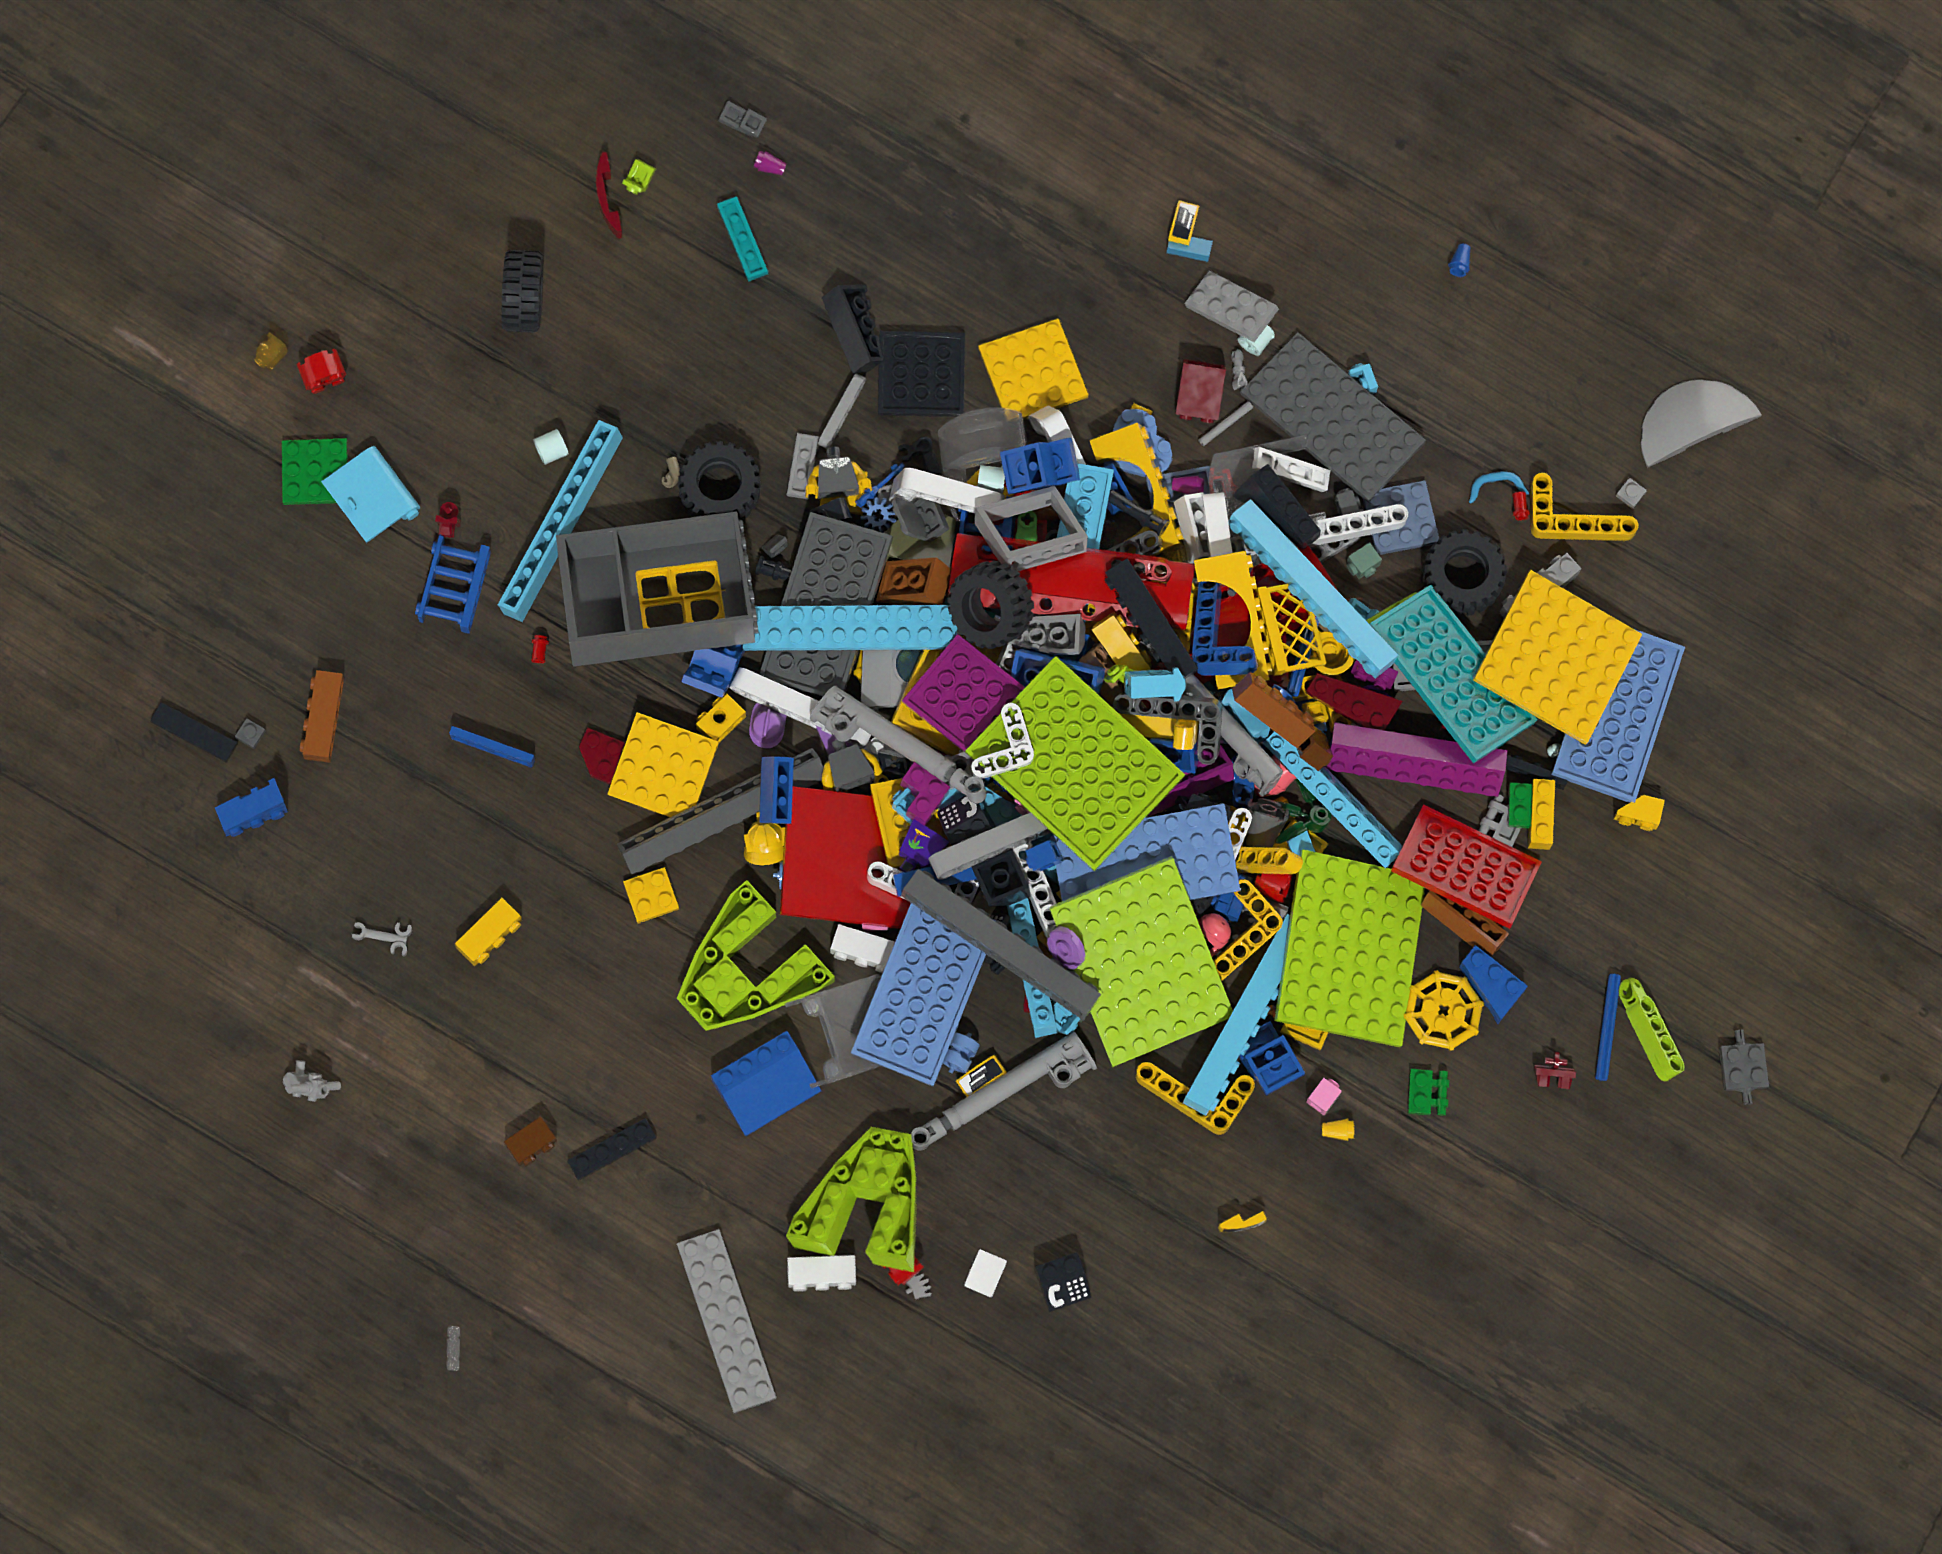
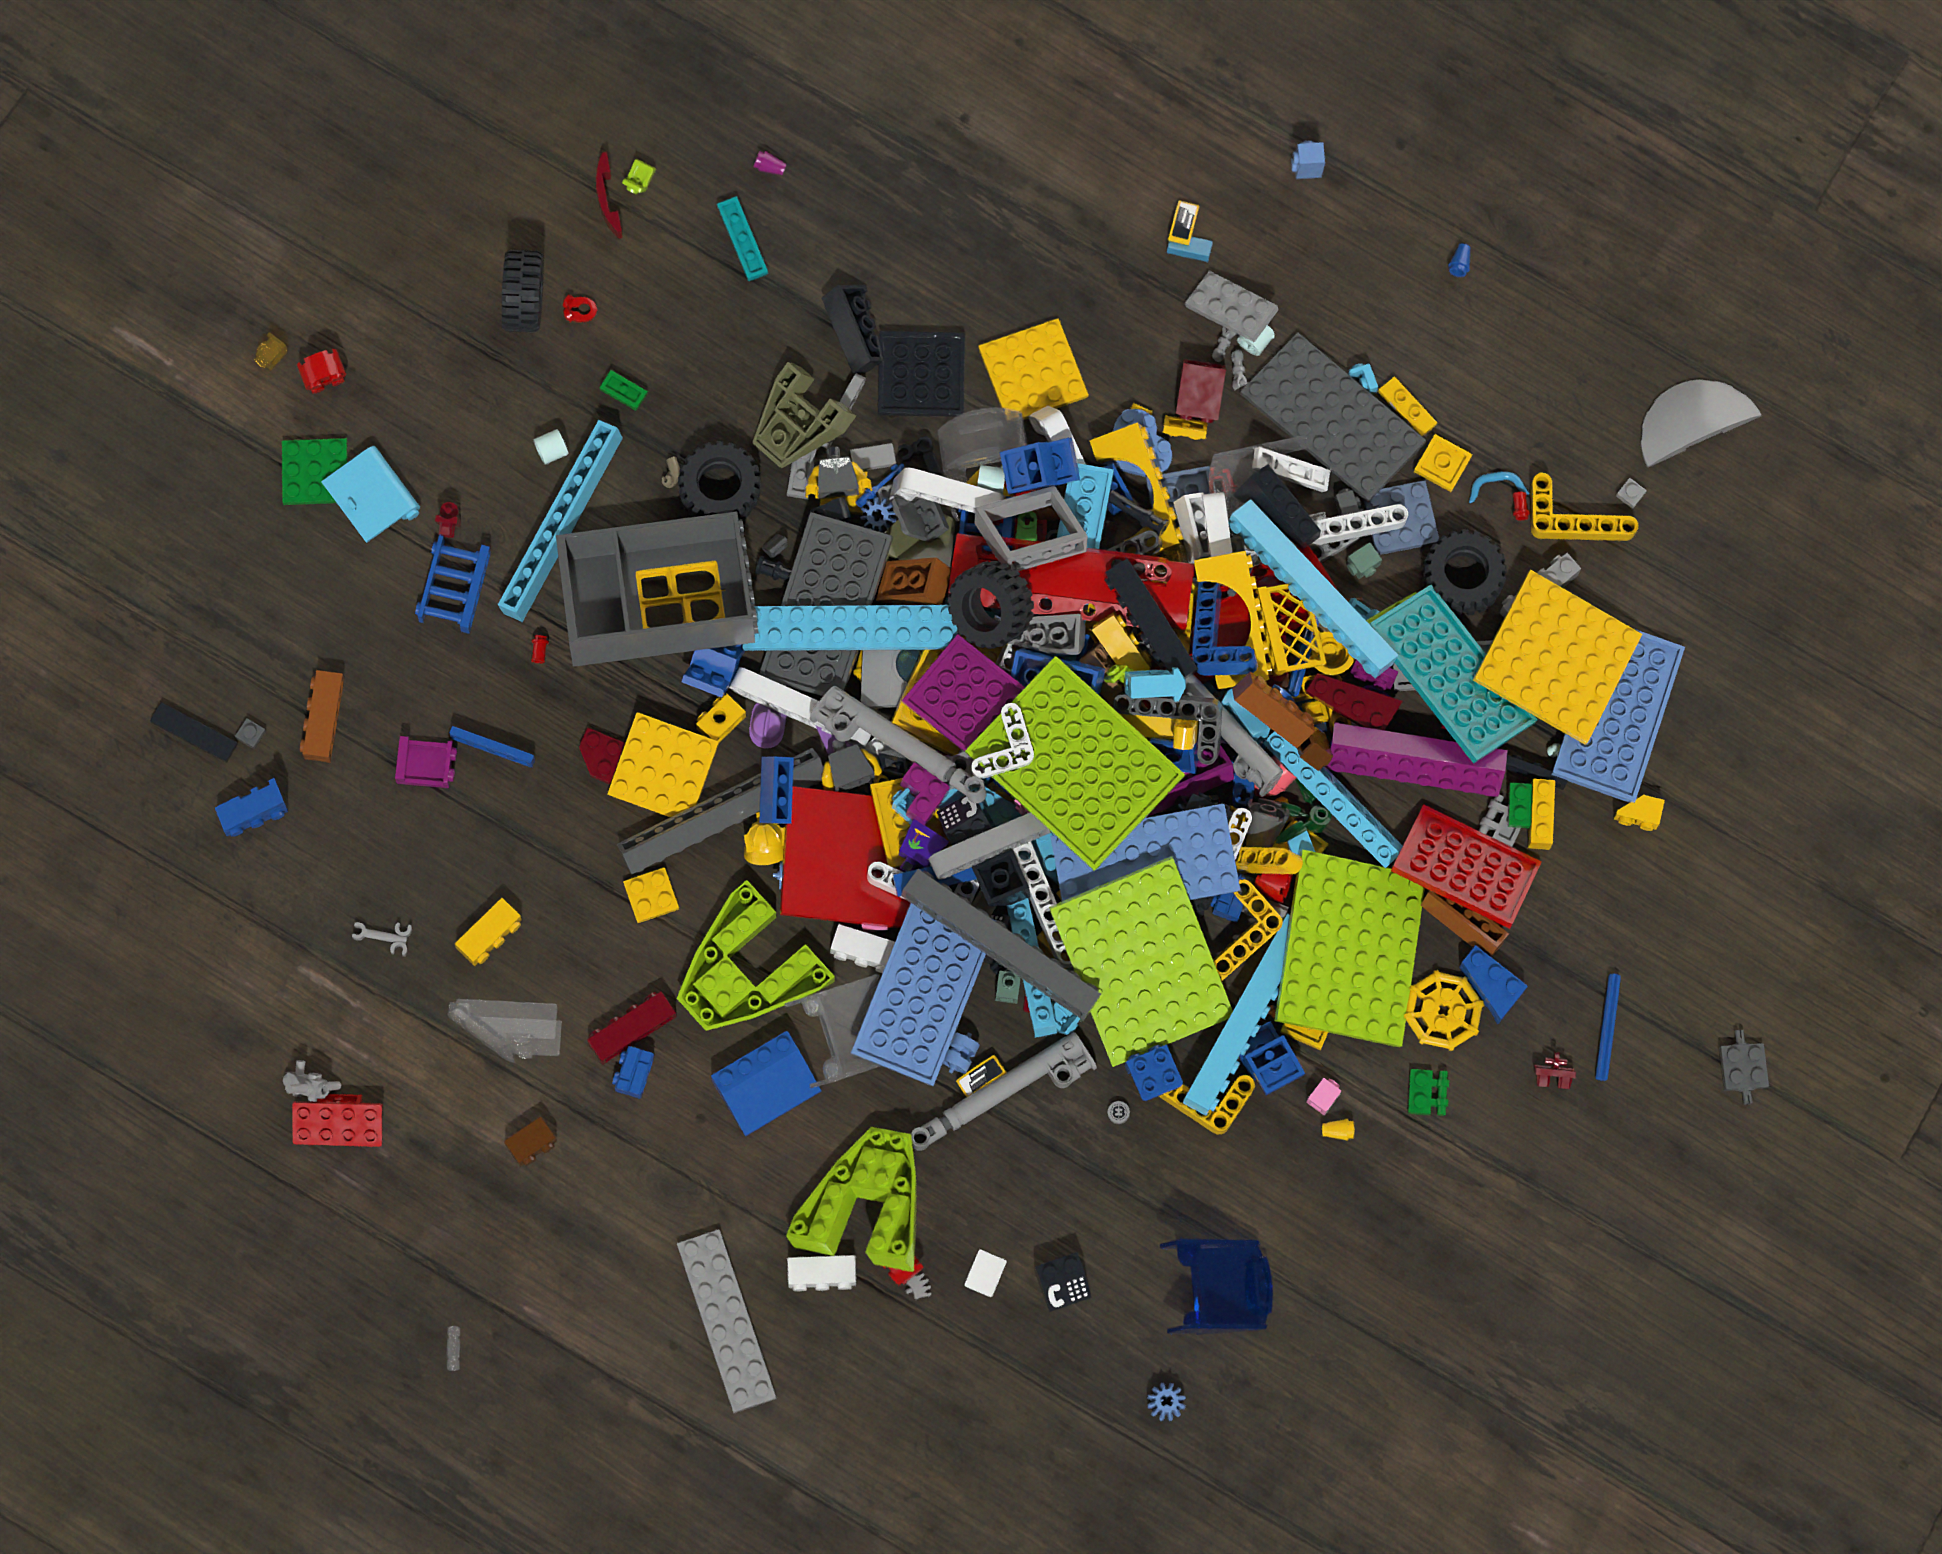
(337, 1121): none -> red bracket
(425, 763): none -> magenta panel
(510, 1026): none -> clear windscreen
(570, 302): none -> red piece
(611, 1149): black plate -> none
(623, 390): none -> green plate
(631, 1027): none -> dark red brick
(634, 1072): none -> blue brick
(742, 120): dark grey slope -> none
(792, 424): none -> olive wedge
(874, 457): none -> light grey tile
(1007, 987): none -> sand green brick
(1043, 856): blue brick -> none
(1066, 947): medium lavender tile -> none
(1118, 1112): none -> light grey tile
(1153, 1072): none -> blue bracket
(1166, 1410): none -> medium blue gear
(1188, 485): magenta cone -> none
(1191, 428): none -> yellow plate
(1216, 931): coral hair -> none
(1224, 341): none -> light grey piece
(1225, 423): light grey piece -> none
(1228, 1285): none -> clear blue windscreen
(1236, 1223): yellow slope -> none
(1308, 160): none -> medium blue brick
(1407, 406): none -> yellow plate
(1443, 463): none -> yellow plate
(1651, 1030): lime piece -> none

